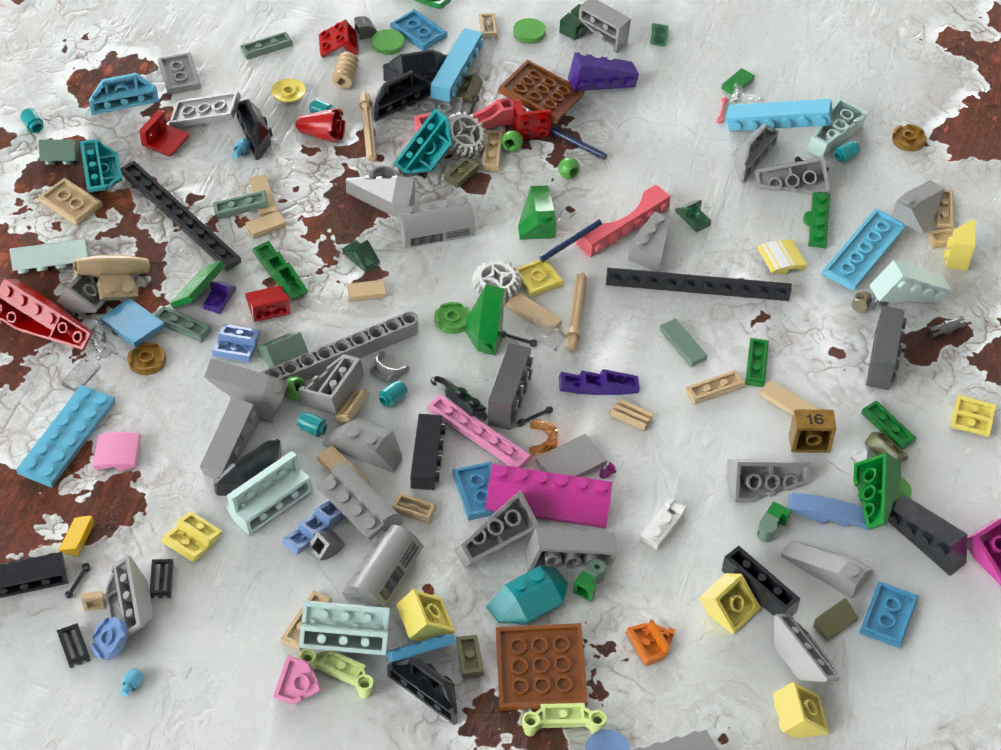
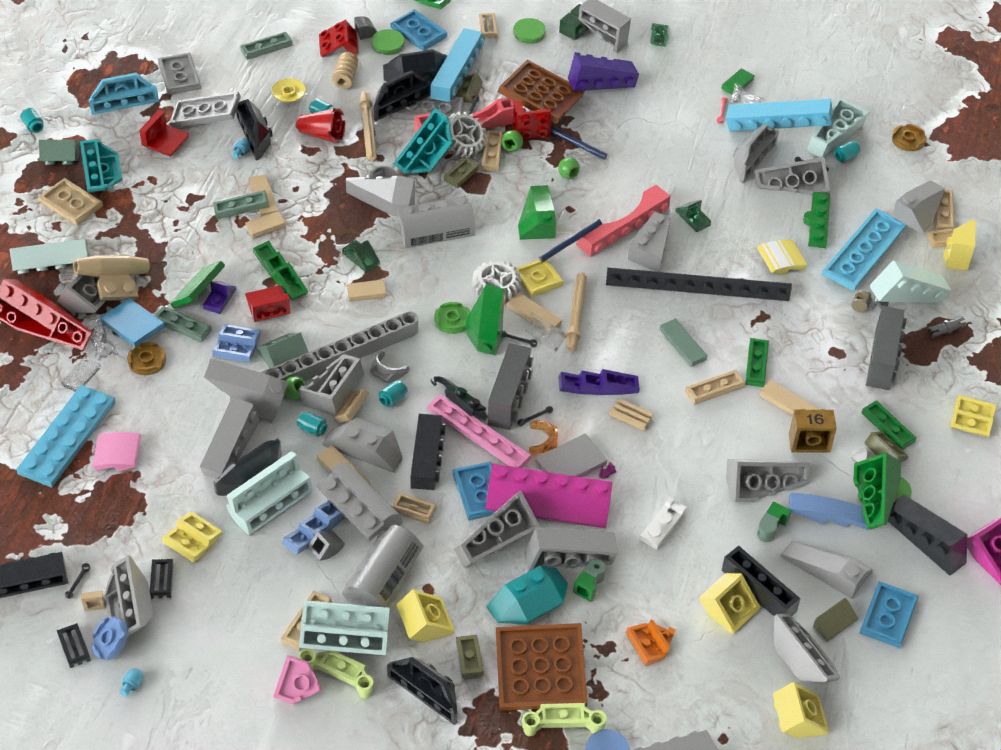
(77, 535): yellow slope -> none
(180, 215): black plate -> none
(420, 647): dark azure tile -> none

